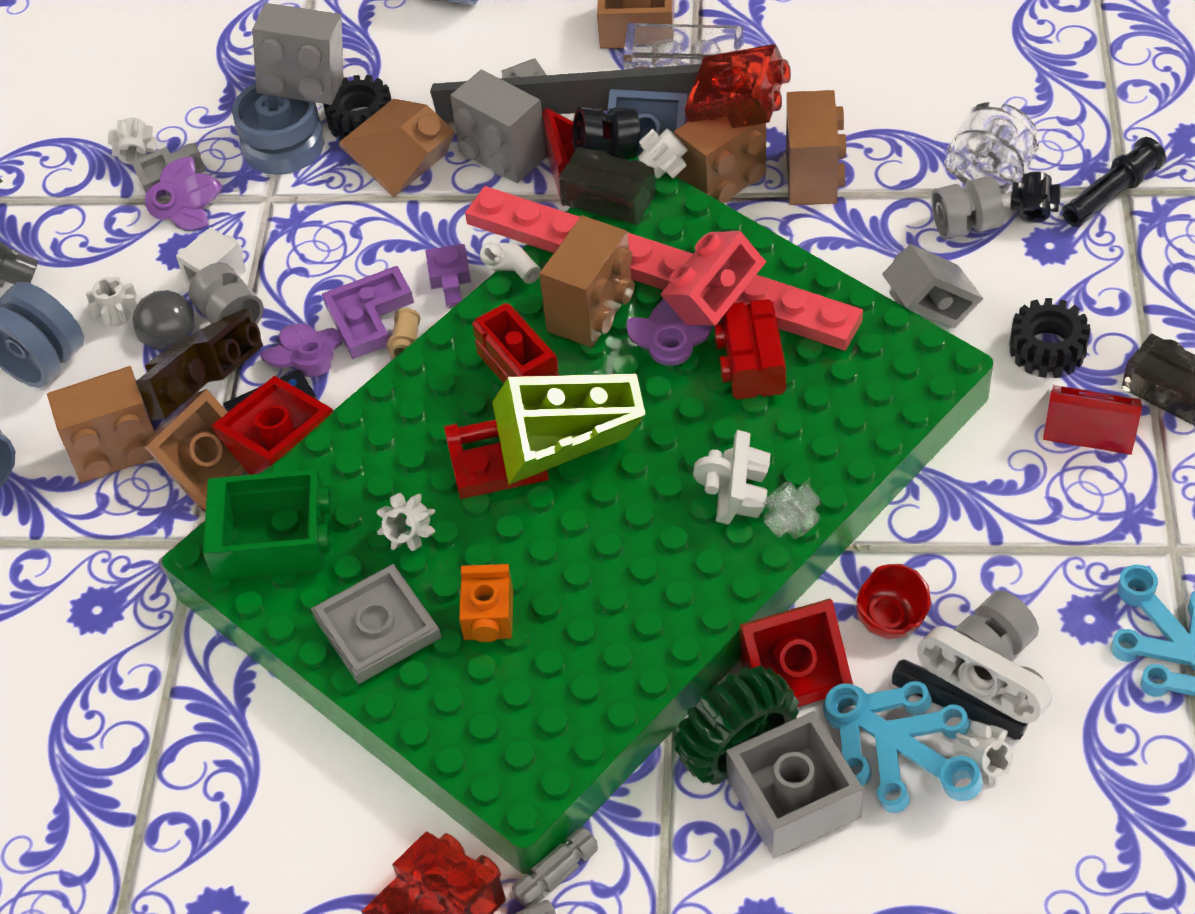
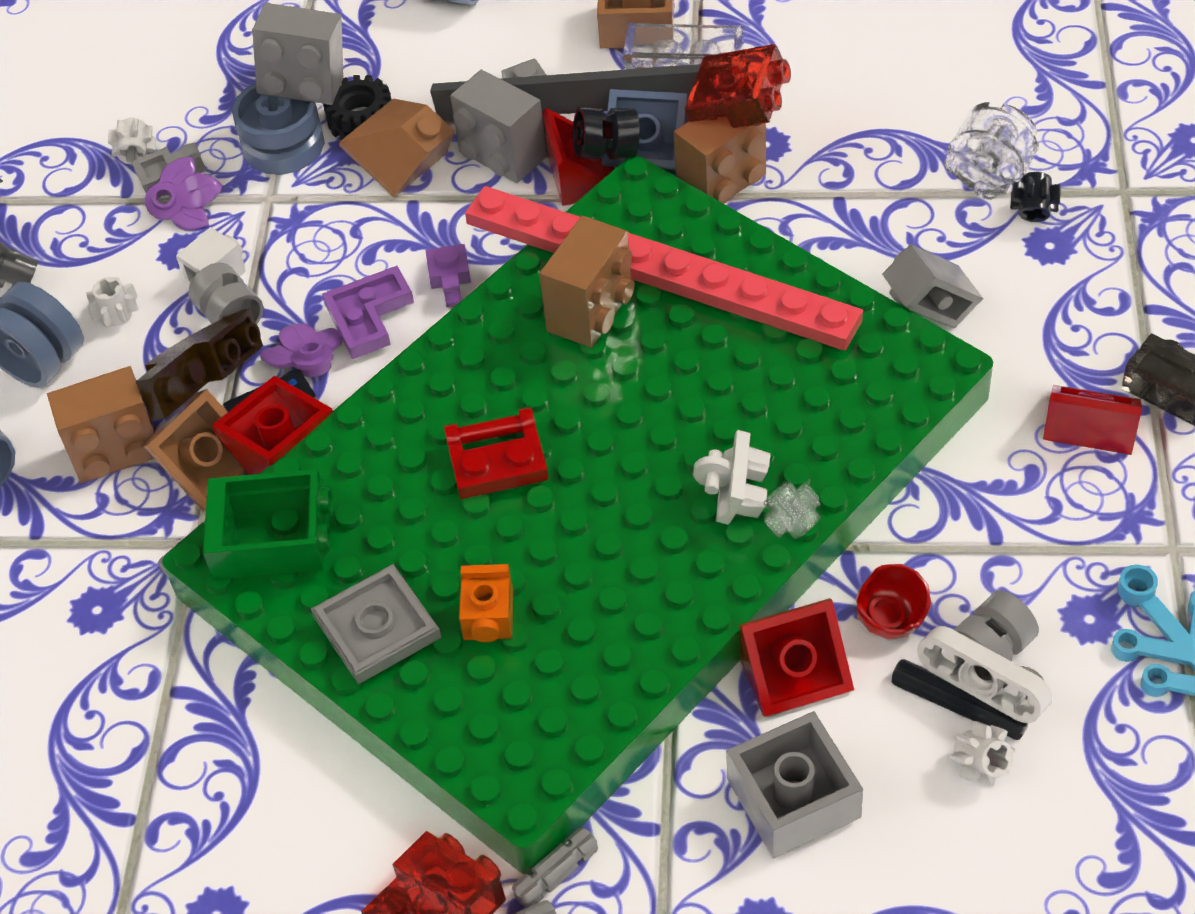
(163, 319): dark grey hair -> none
(394, 525): white gear -> none
(404, 331): tan pin -> none
(510, 258): white arm -> none
(512, 345): red brick -> none
(563, 418): lime wedge -> none
(607, 185): clear smoke brick -> none
(663, 153): white gear -> none
(666, 335): medium lavender plate -> none
(712, 277): coral brick -> none
(732, 715): dark green gear -> none
(752, 350): red brick -> none
(814, 147): medium nougat brick -> none
(897, 737): medium azure plant -> none
(974, 206): light grey wheel -> none
(1044, 355): black tyre -> none
(1125, 172): black pin -> none

